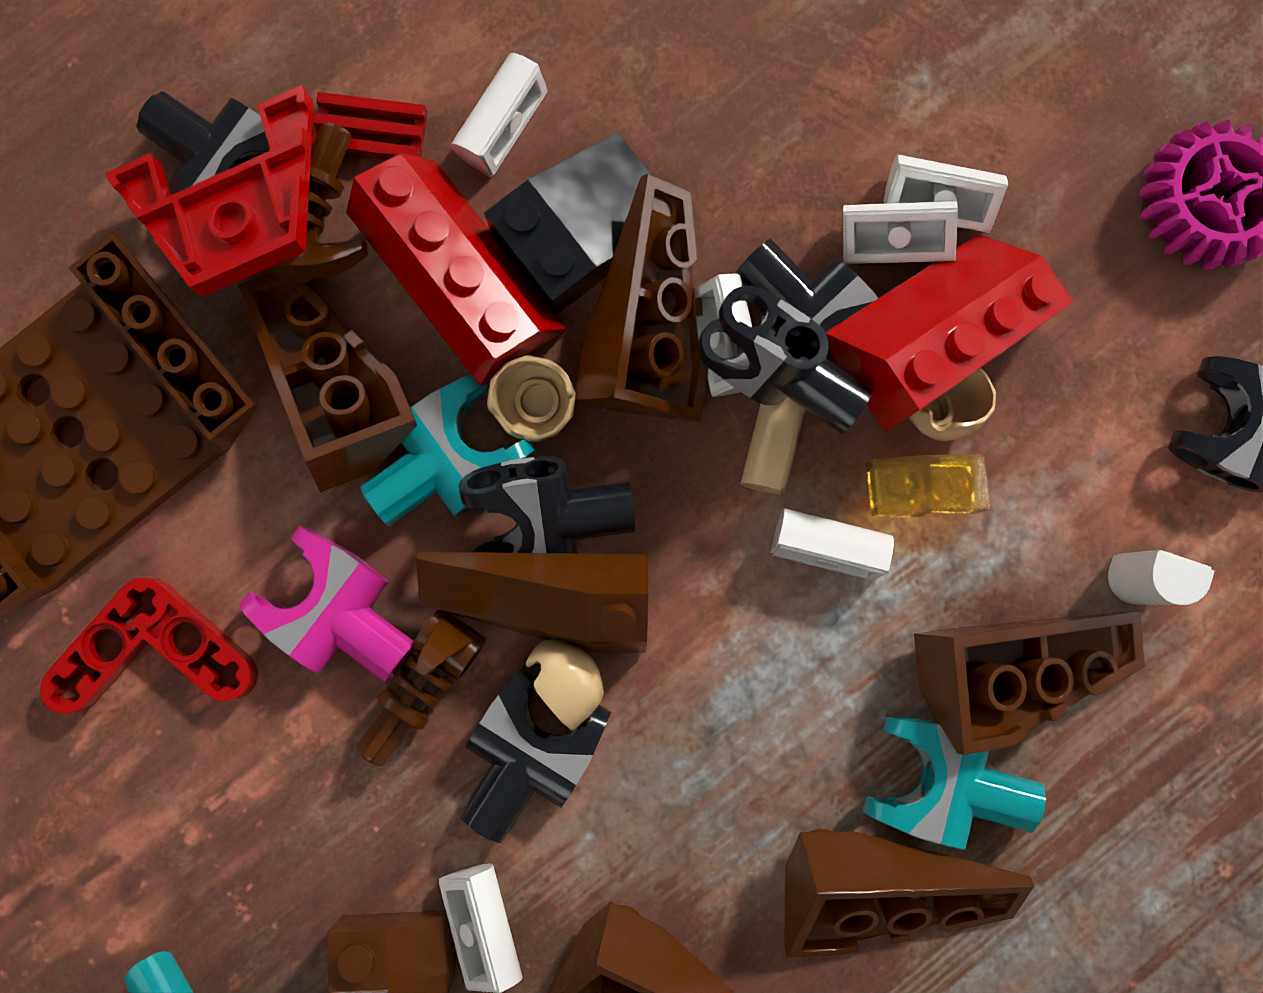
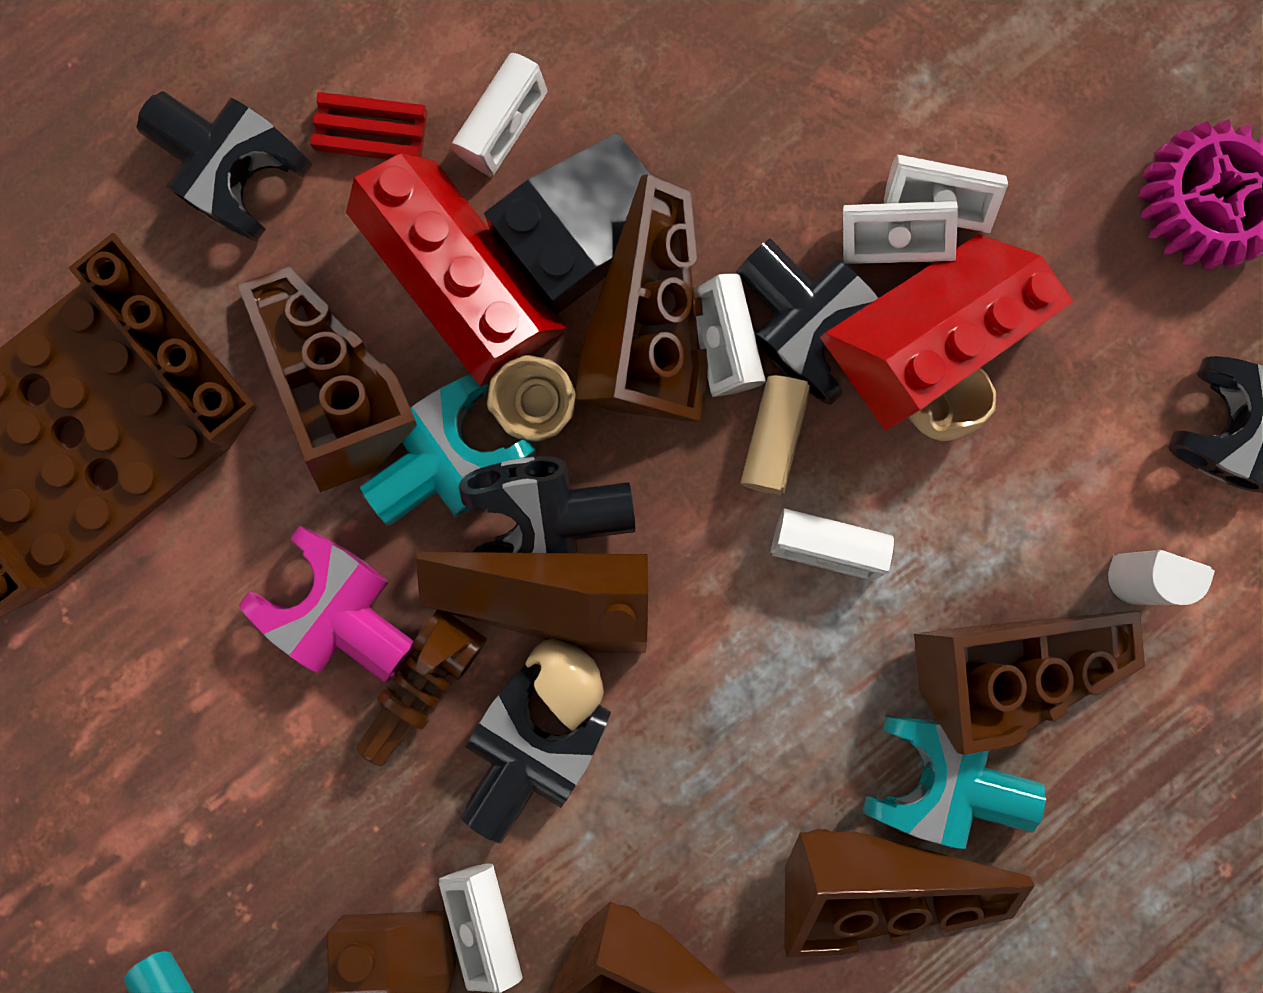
(158, 631): red beam -> none
(238, 217): red wing -> none
(329, 258): reddish brown piece -> none
(783, 360): black connector -> none
(927, 484): clear yellow slope -> none

